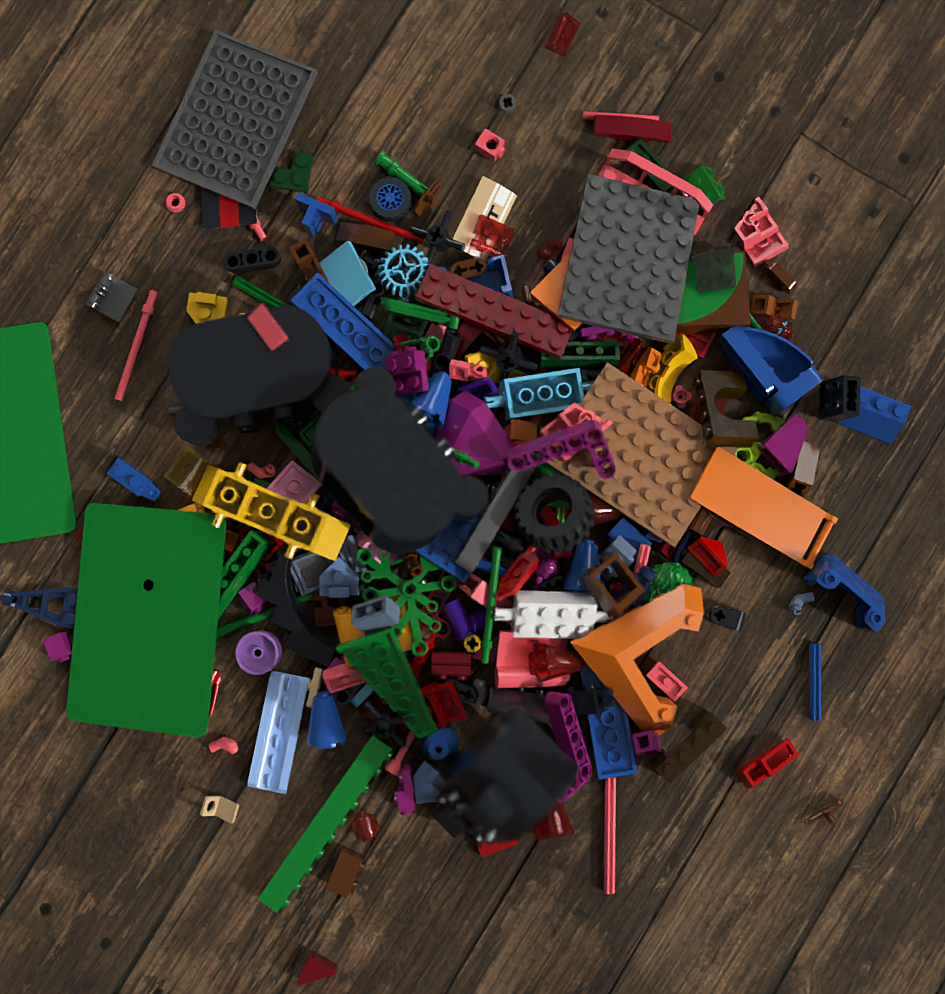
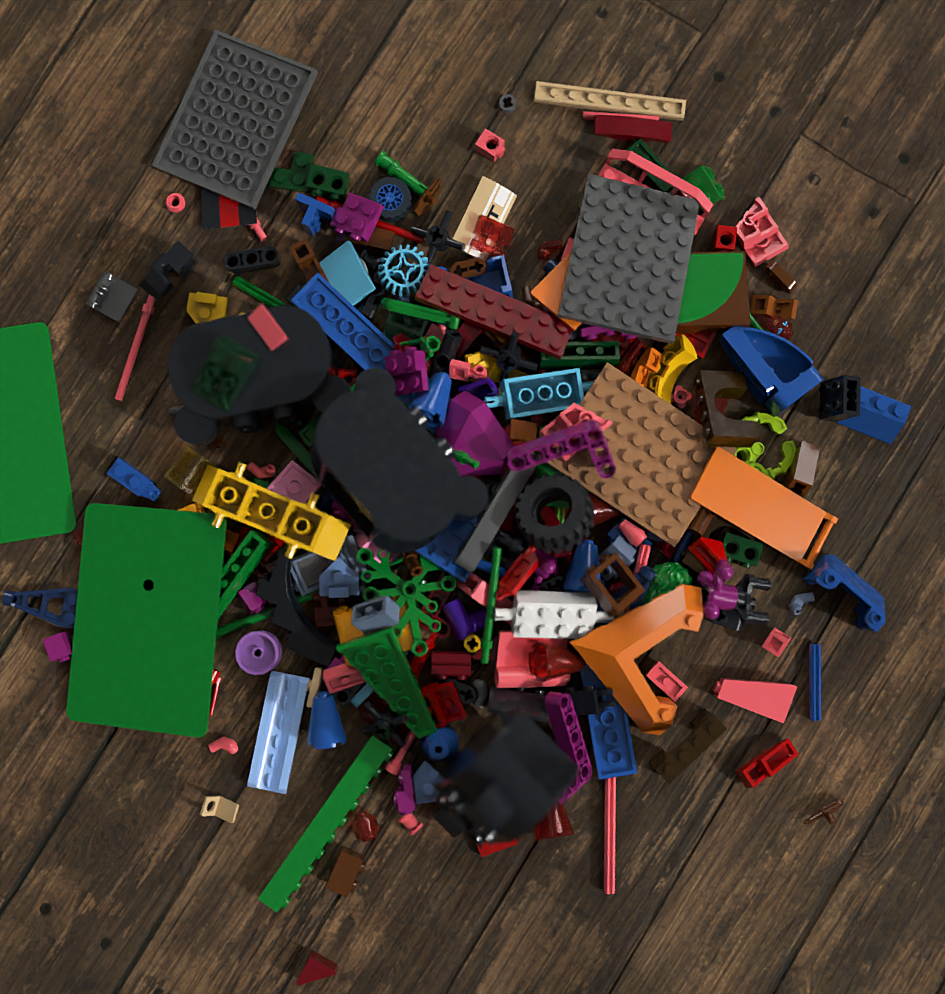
(176, 259): none -> black connector
(224, 373): none -> clear green slope
(330, 178): none -> dark green brick
(357, 217): none -> magenta plate
(410, 823): none -> coral bush
(562, 34): clear red slope -> none
(609, 100): none -> tan tile
(632, 533): none -> coral cone
(647, 743): magenta brick -> none
(714, 268): clear smoke bracket -> none
(729, 234): none -> red brick
(731, 597): none -> wheel
(740, 545): none -> dark green brick
(761, 697): none -> coral slope
(776, 642): none -> coral brick
(785, 444): magenta slope -> none

